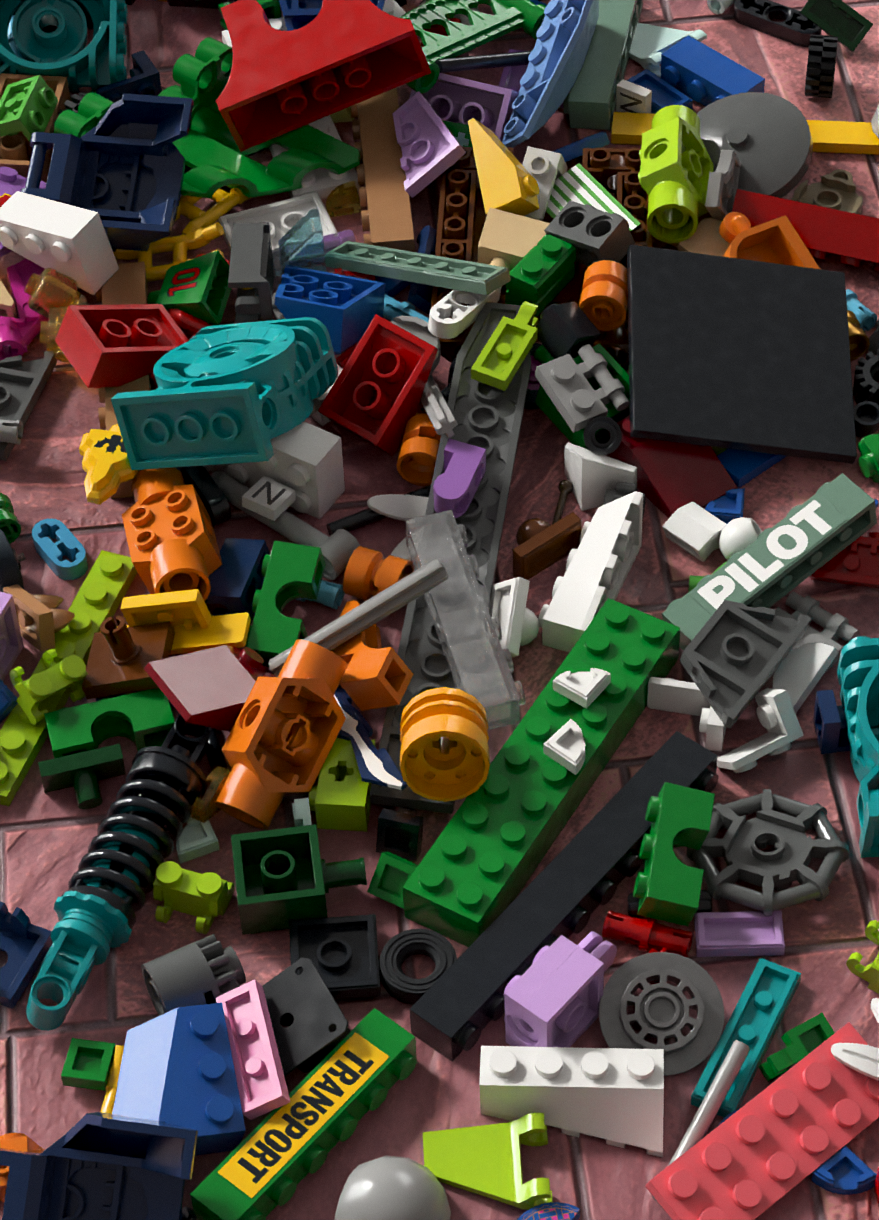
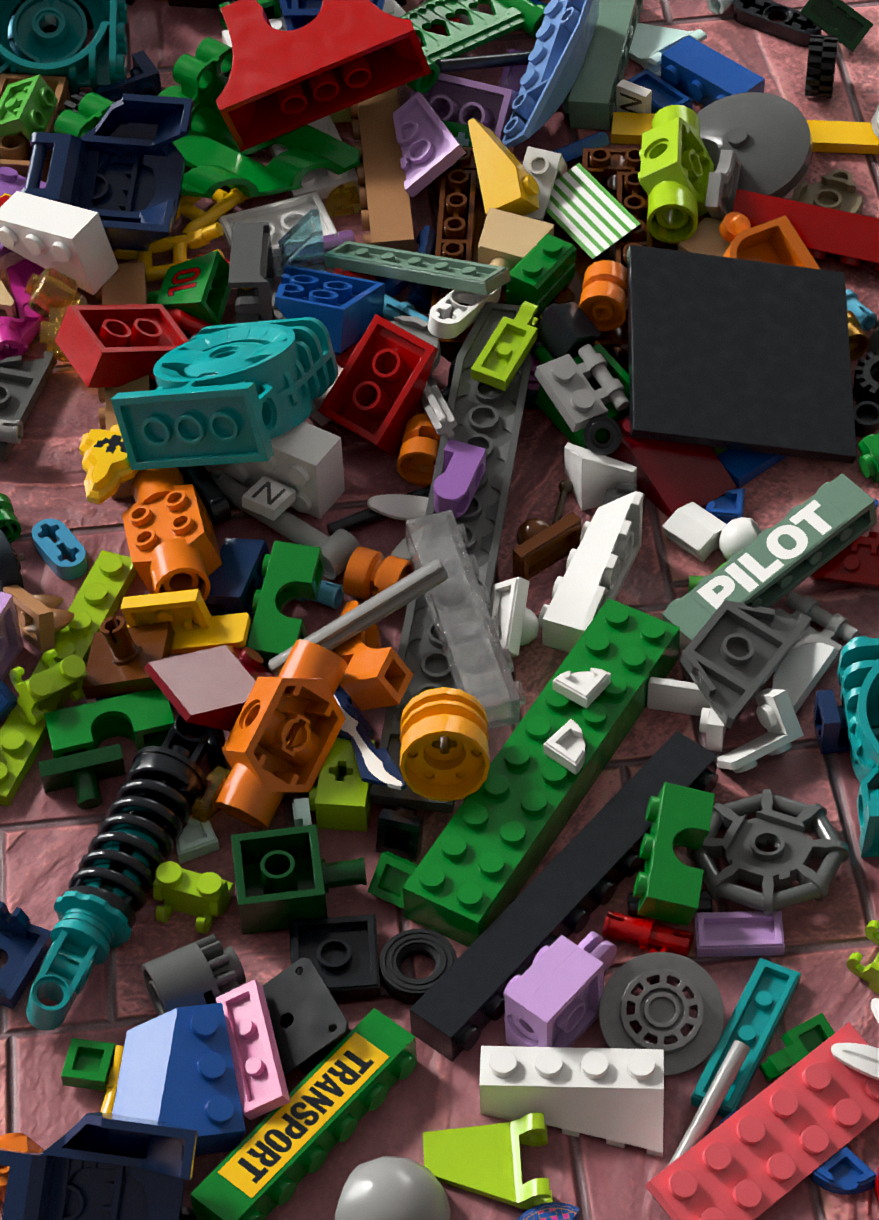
(592, 233): dark grey brick -> none

